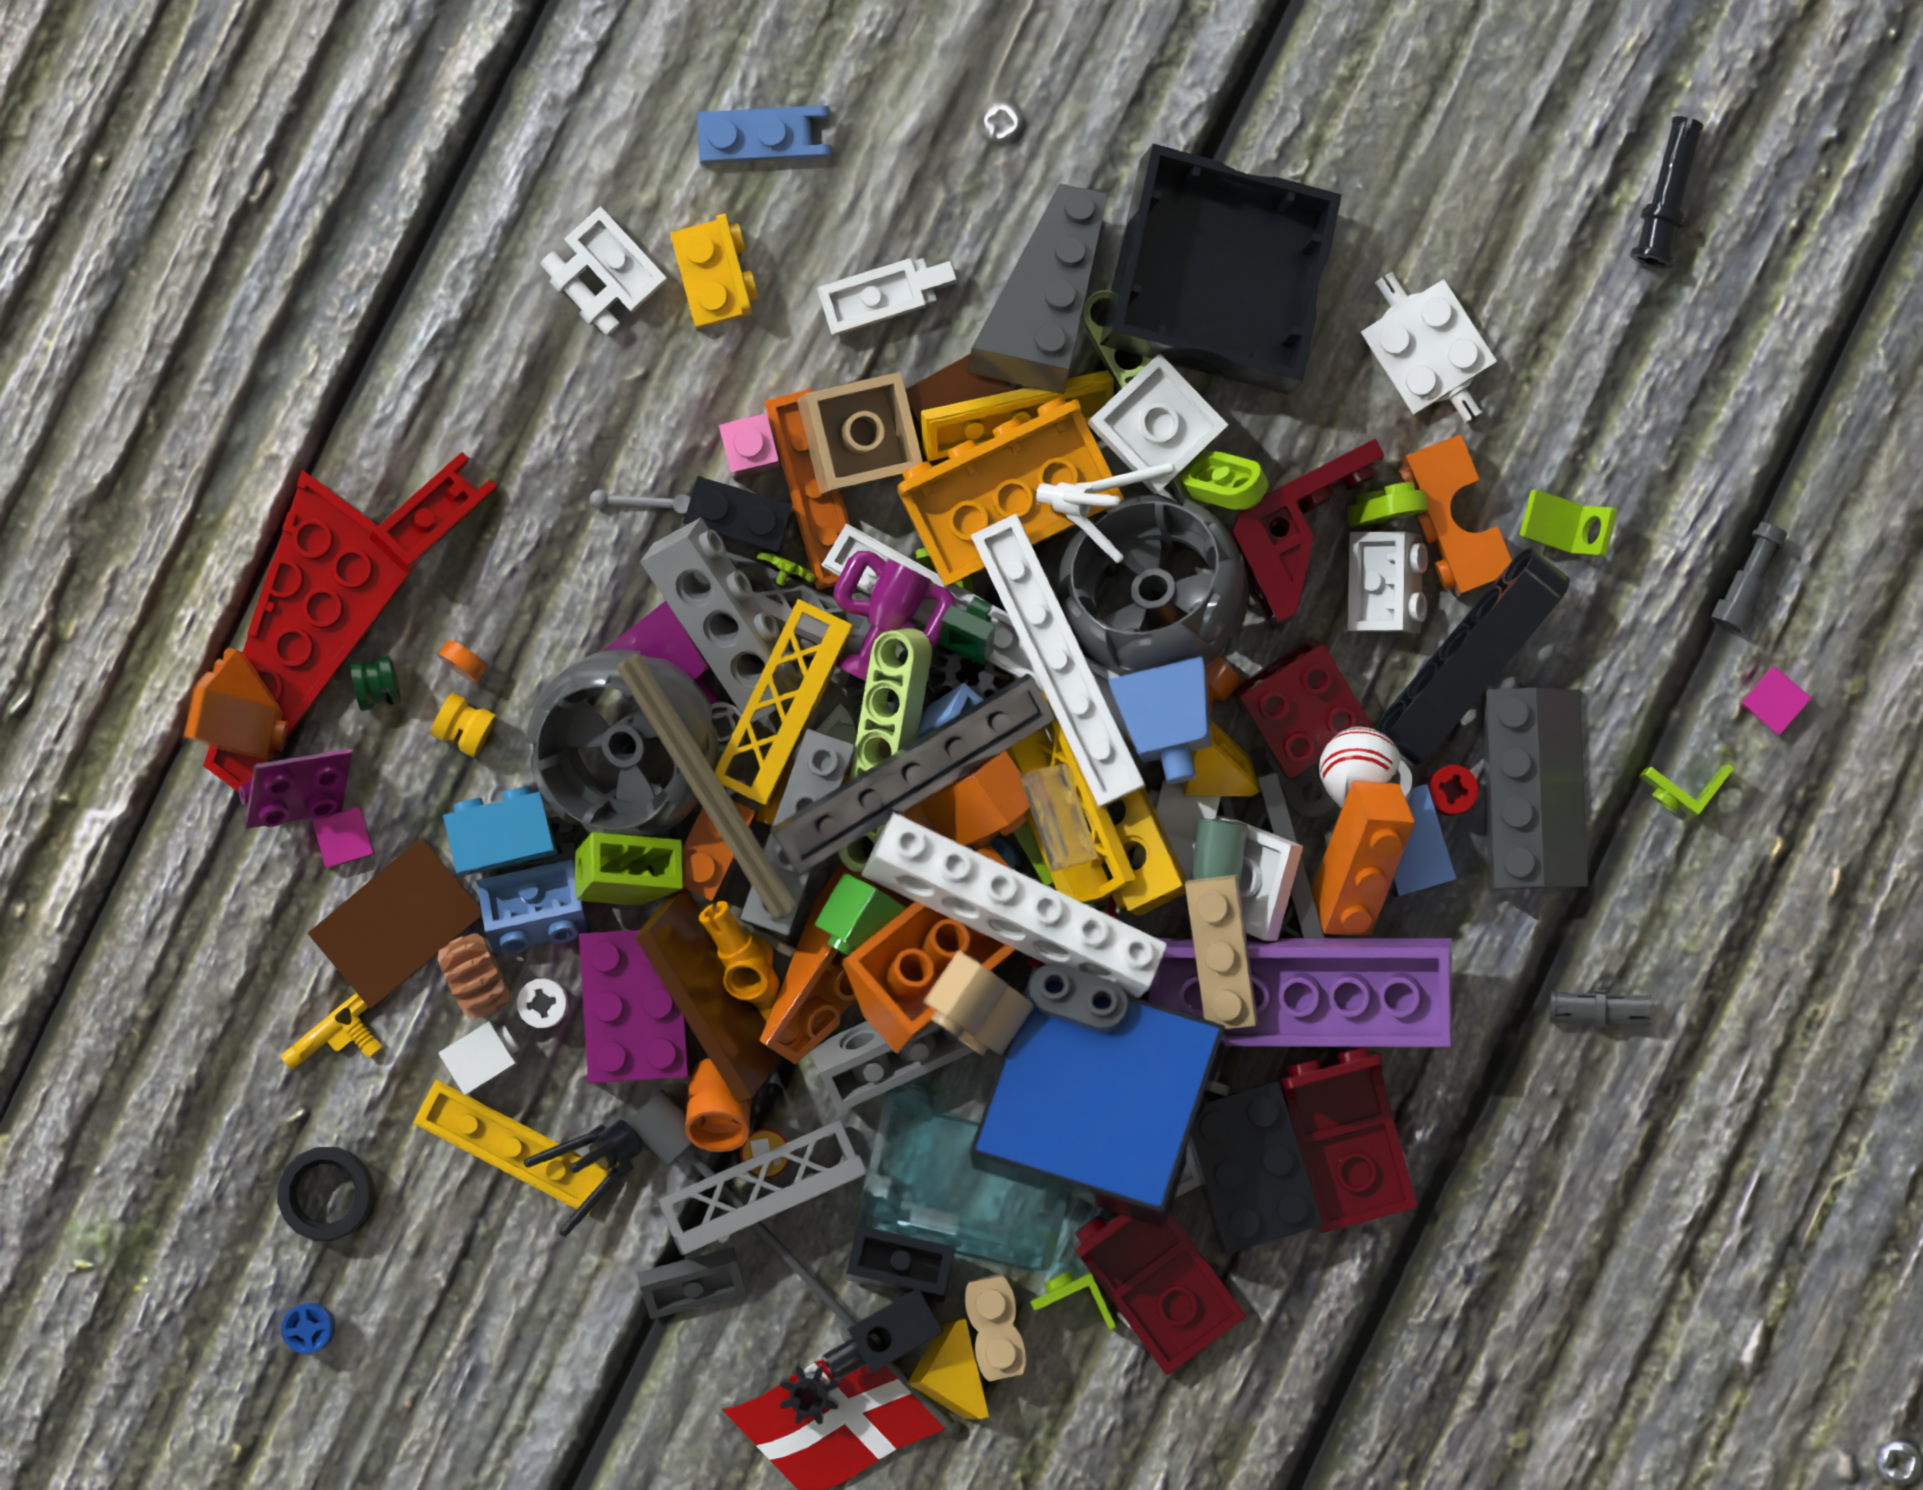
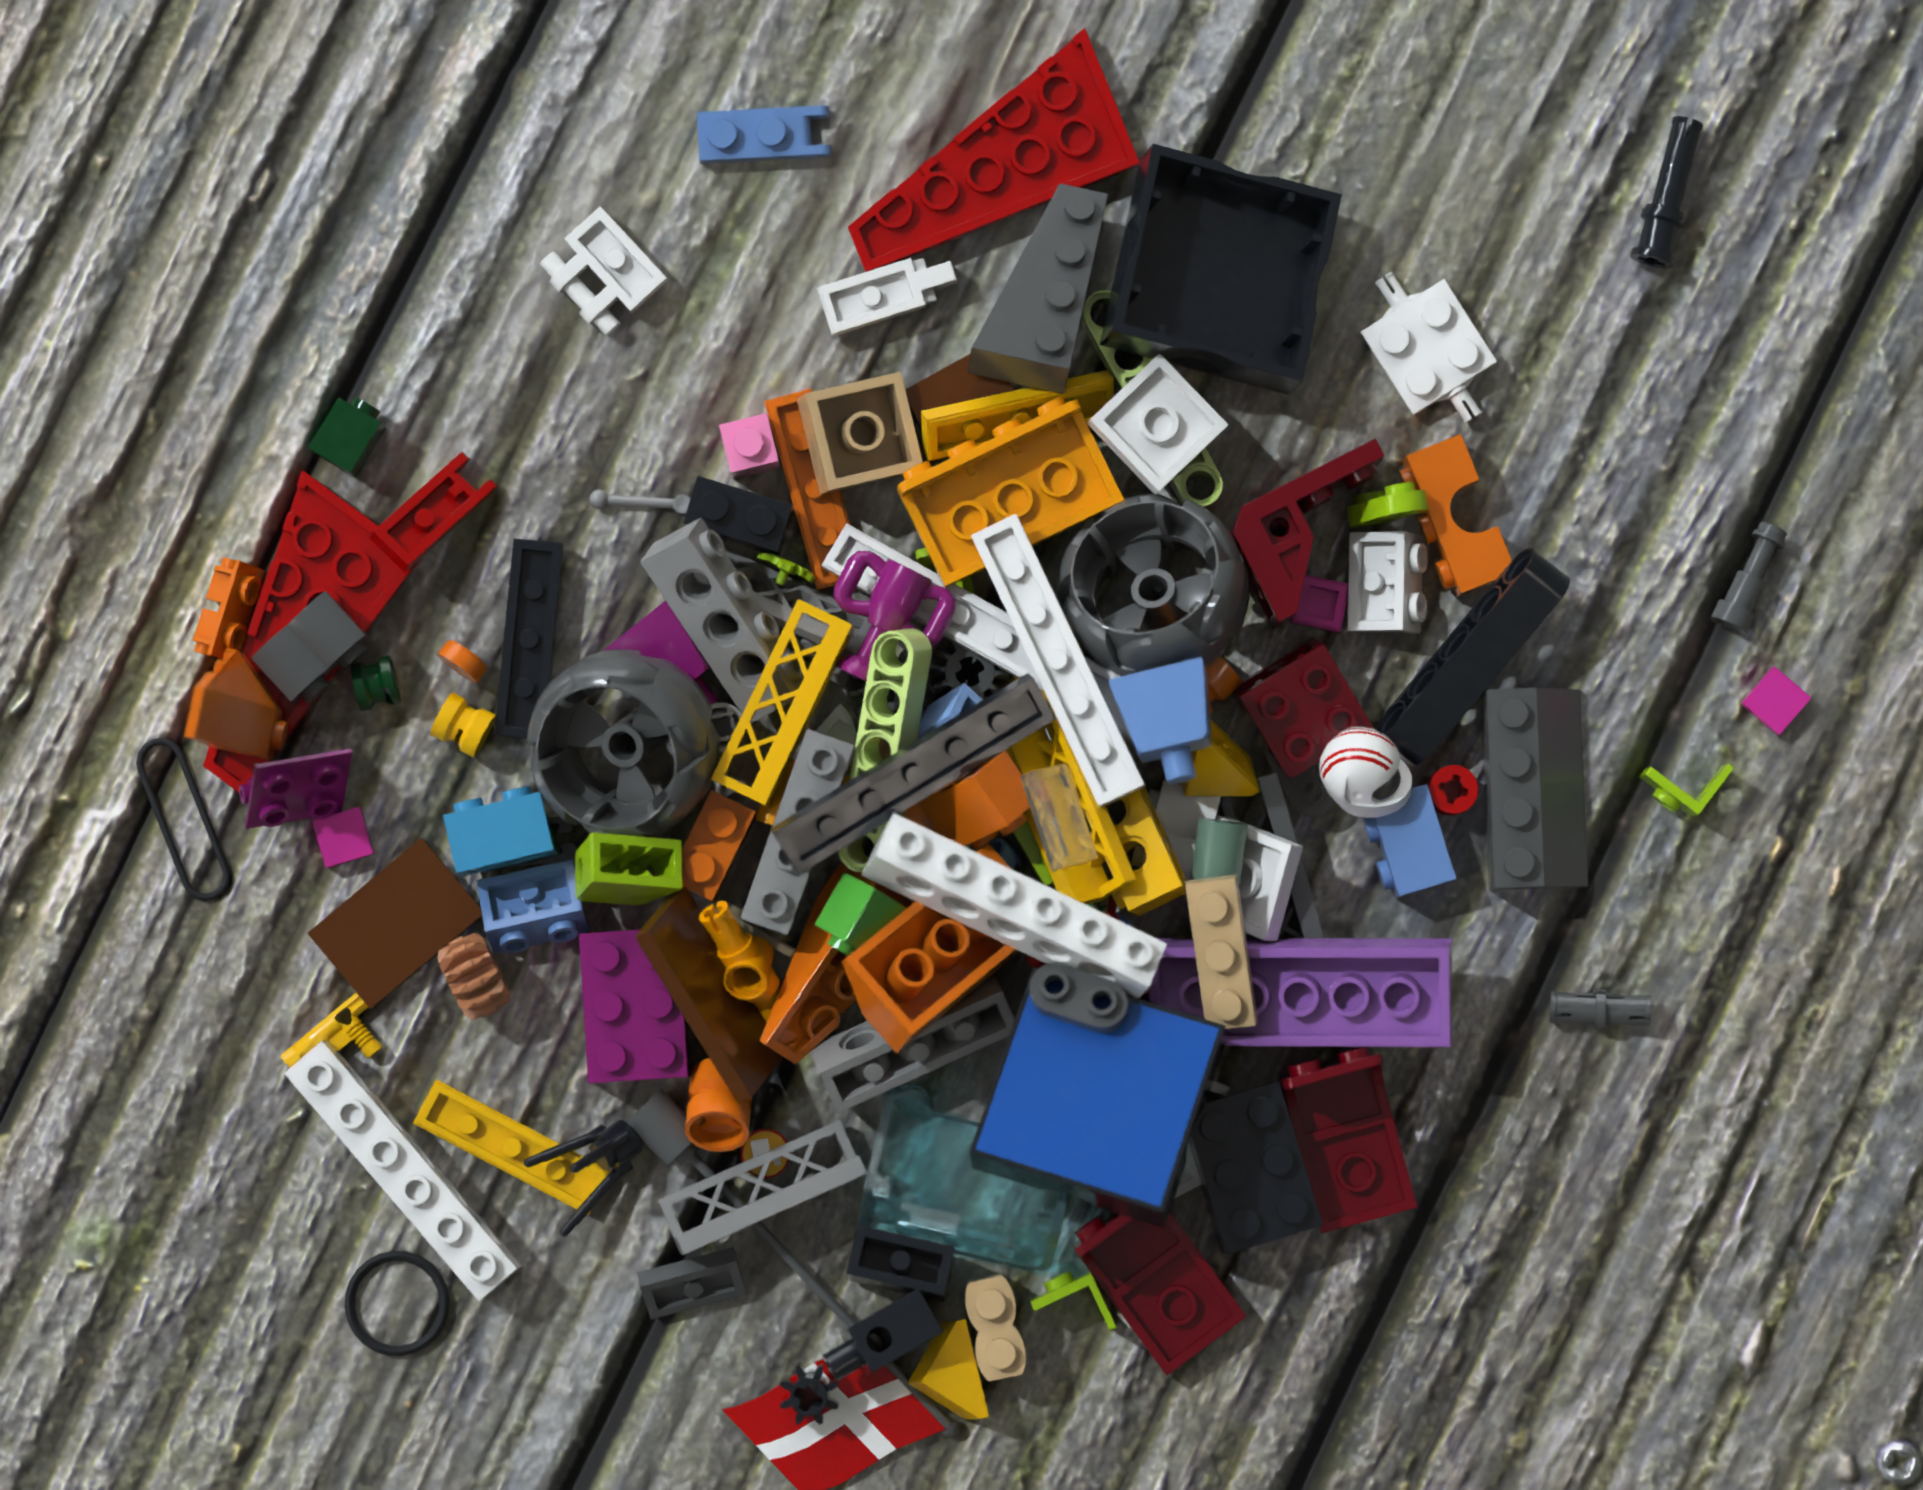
(164, 828): none -> black piece
(238, 590): none -> orange hinge
(299, 1220): black tyre -> none
(300, 1331): blue wheel -> none
(311, 648): none -> dark grey brick
(348, 435): none -> dark green brick
(351, 1292): none -> black tyre
(403, 1170): none -> white brick
(481, 1056): white brick -> none
(528, 633): none -> black plate
(553, 1009): white wheel -> none
(706, 786): dark tan axle -> none
(712, 272): yellow bracket -> none
(969, 631): dark green tile -> none
(978, 1004): tan brick -> none
(1005, 162): none -> red wing
(1078, 498): white plant -> none
(1225, 480): lime plate -> none
(1322, 604): none -> dark pink tile
(1362, 858): orange brick -> none
(1566, 524): lime bracket -> none

